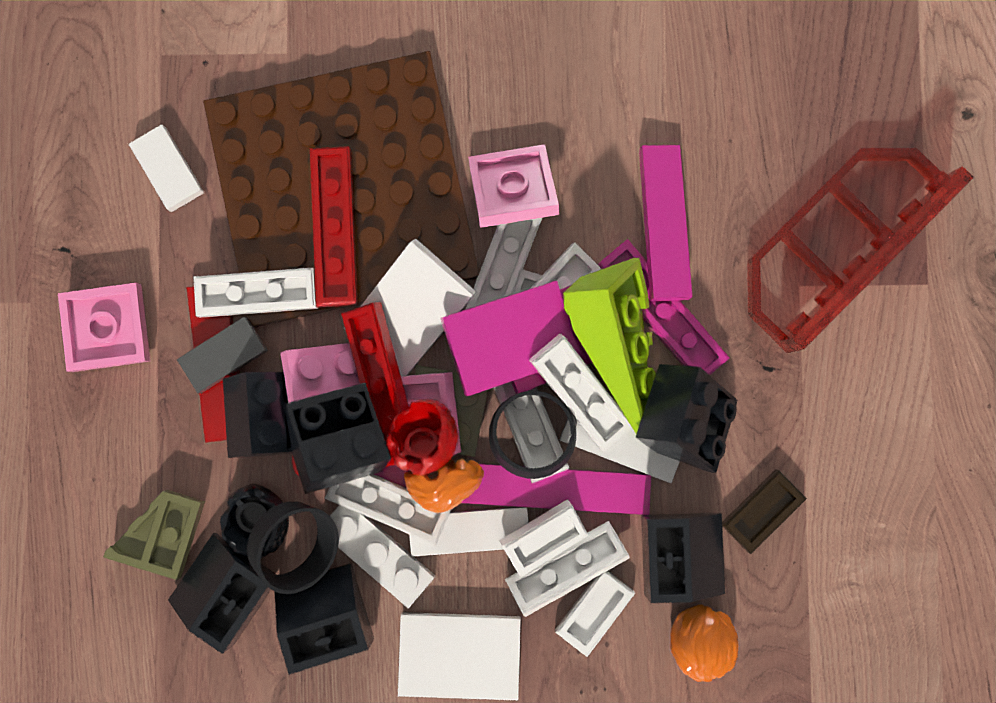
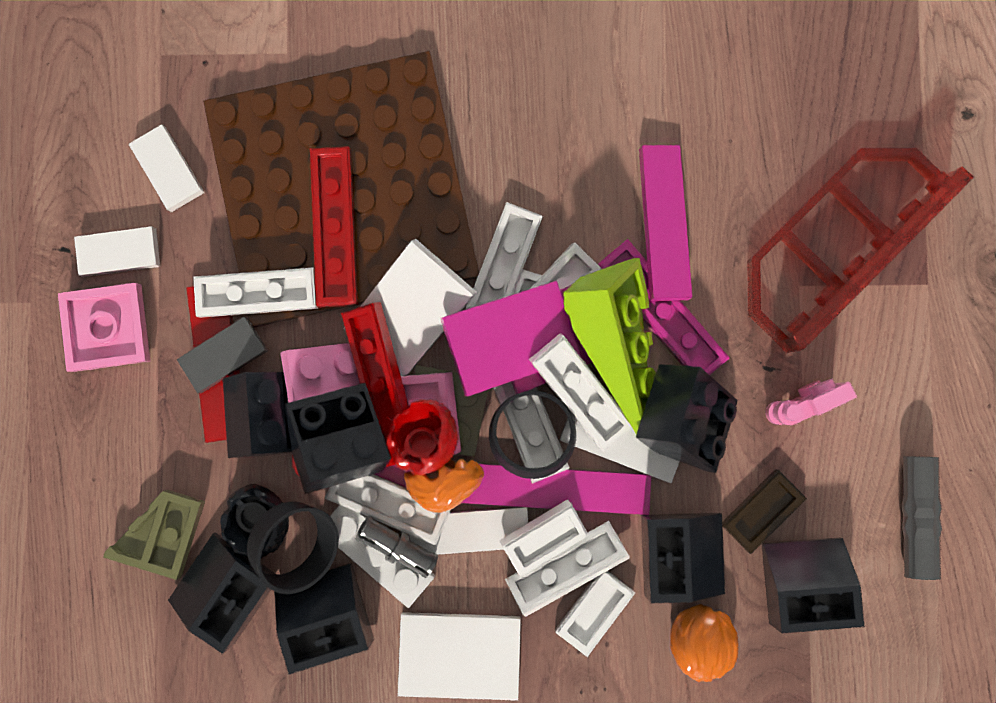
(117, 251): none -> white tile
(396, 547): none -> dark grey pin
(513, 186): bright pink plate -> none
(811, 586): none -> black slope
(813, 400): none -> bright pink plate
(921, 518): none -> dark grey axle

